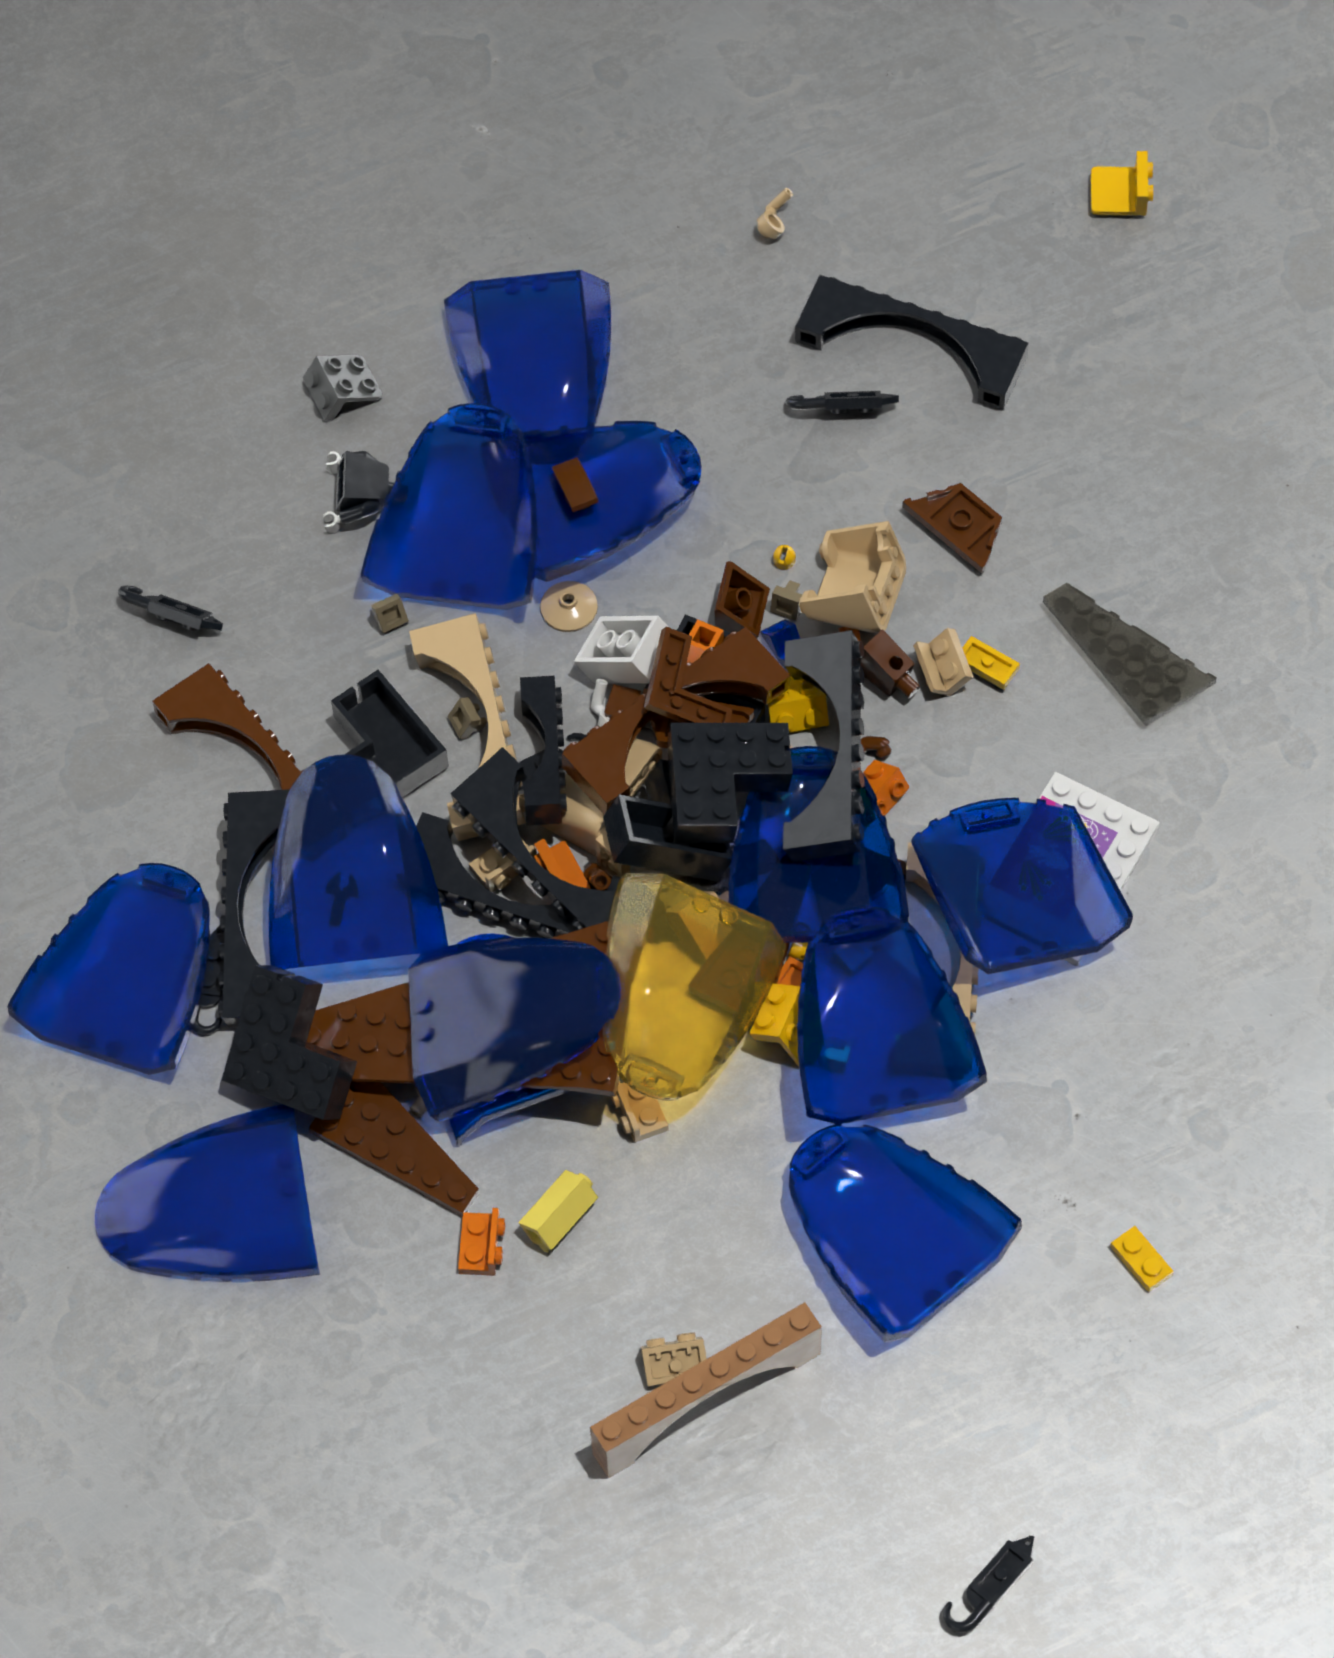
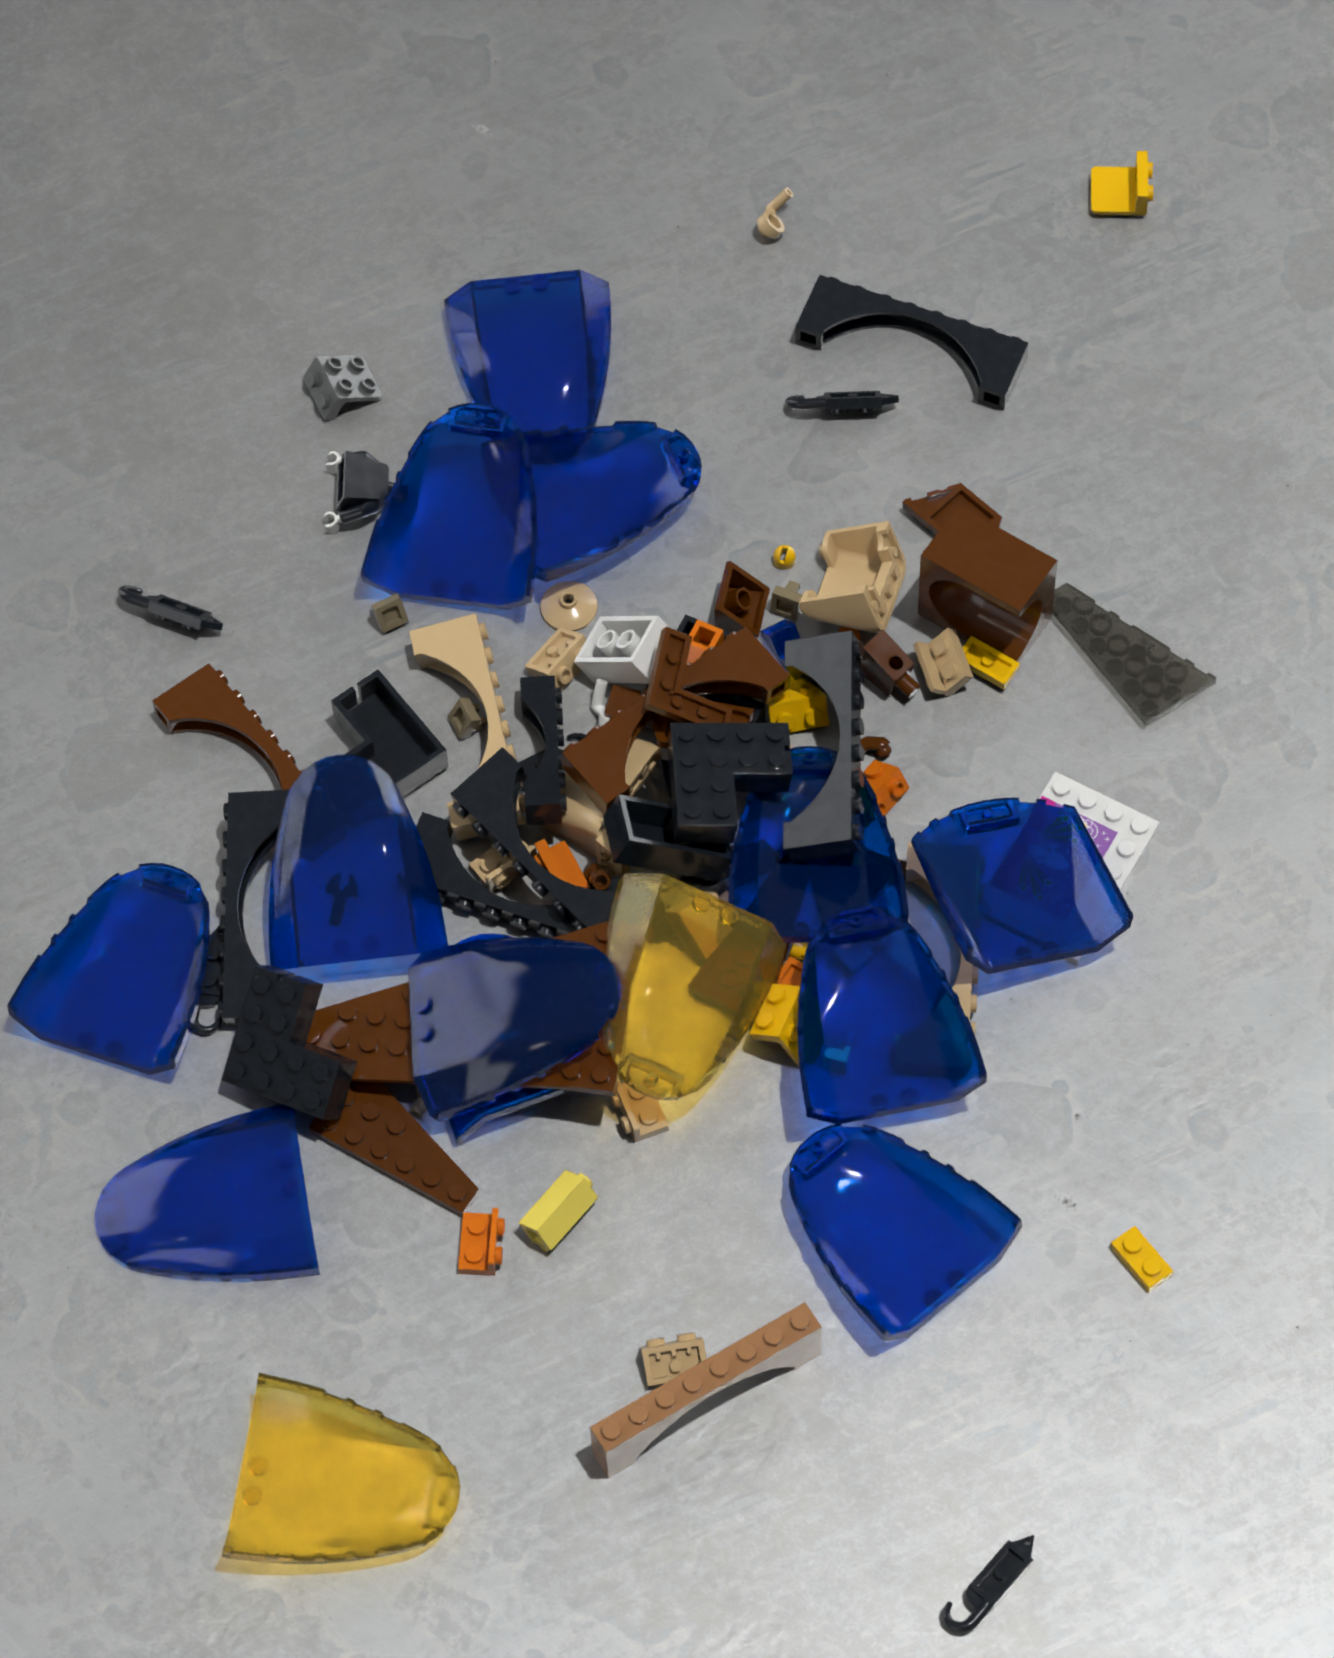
(334, 1481): none -> clear yellow windscreen
(558, 657): none -> tan bracket
(575, 484): reddish brown slope -> none
(986, 584): none -> reddish brown piece

